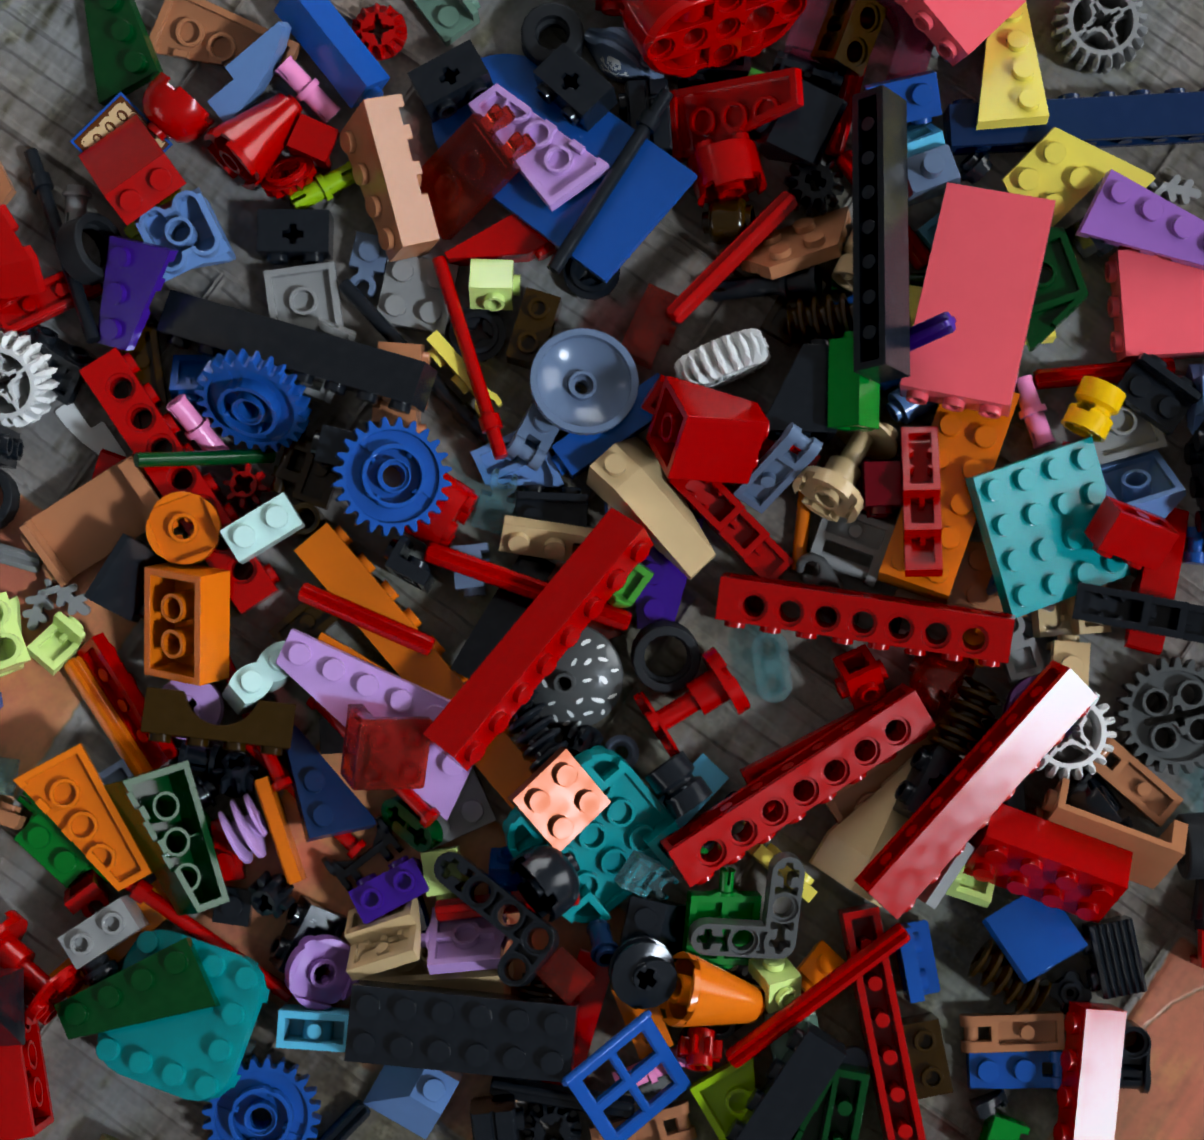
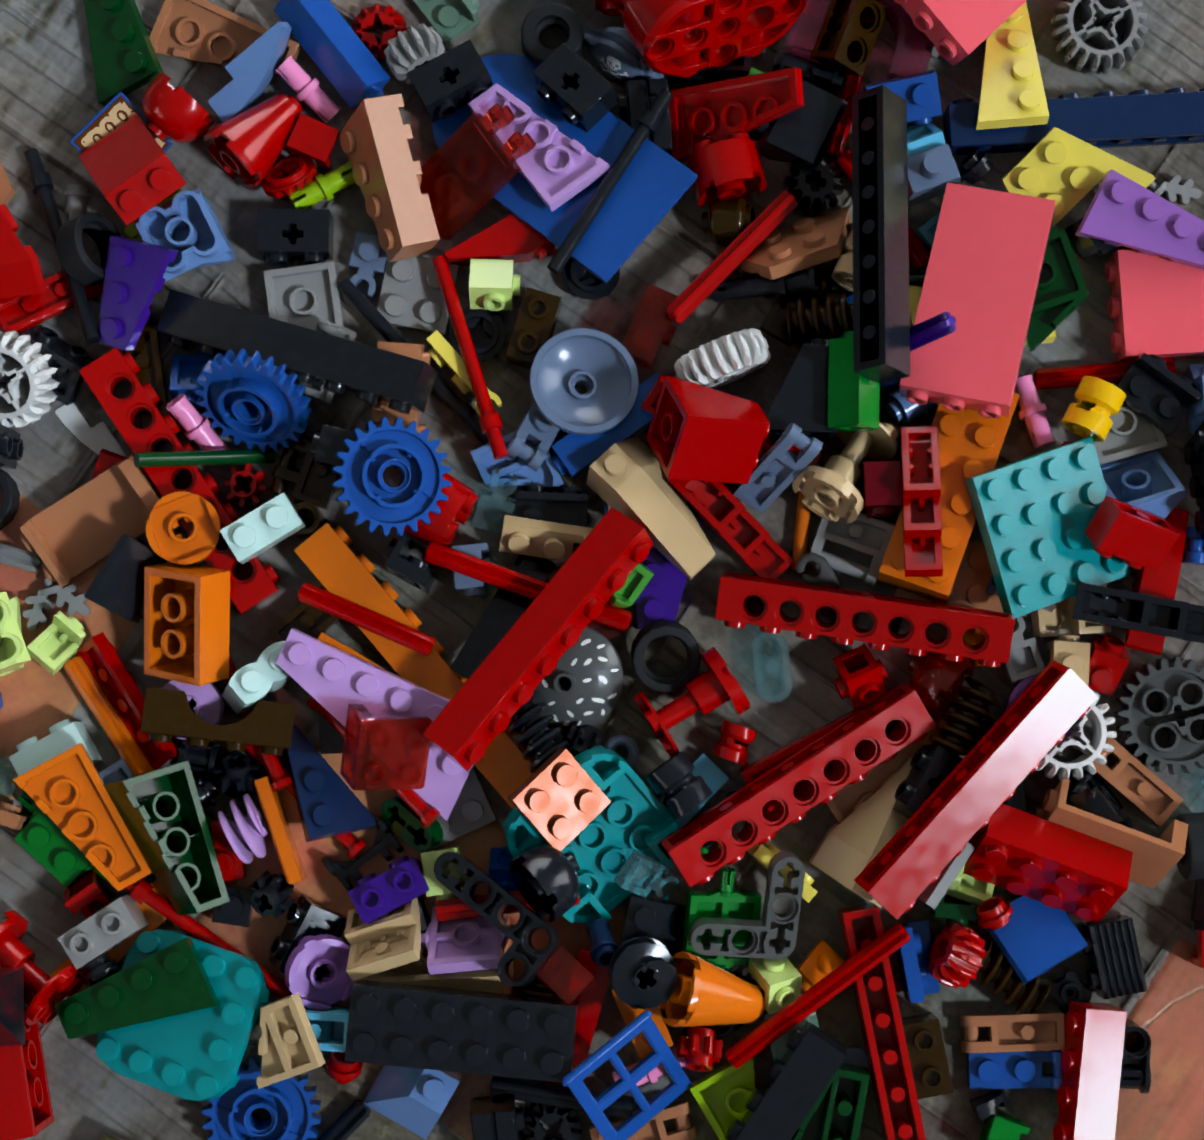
(62, 737): none -> light aqua brick
(286, 1041): none -> tan wing
(342, 1070): none -> red plate
(412, 50): none -> light grey gear
(733, 751): none -> red wheel
(955, 912): none -> dark green bracket
(956, 956): none -> red gear
(994, 913): none -> red plate
(1107, 663): none -> red bracket

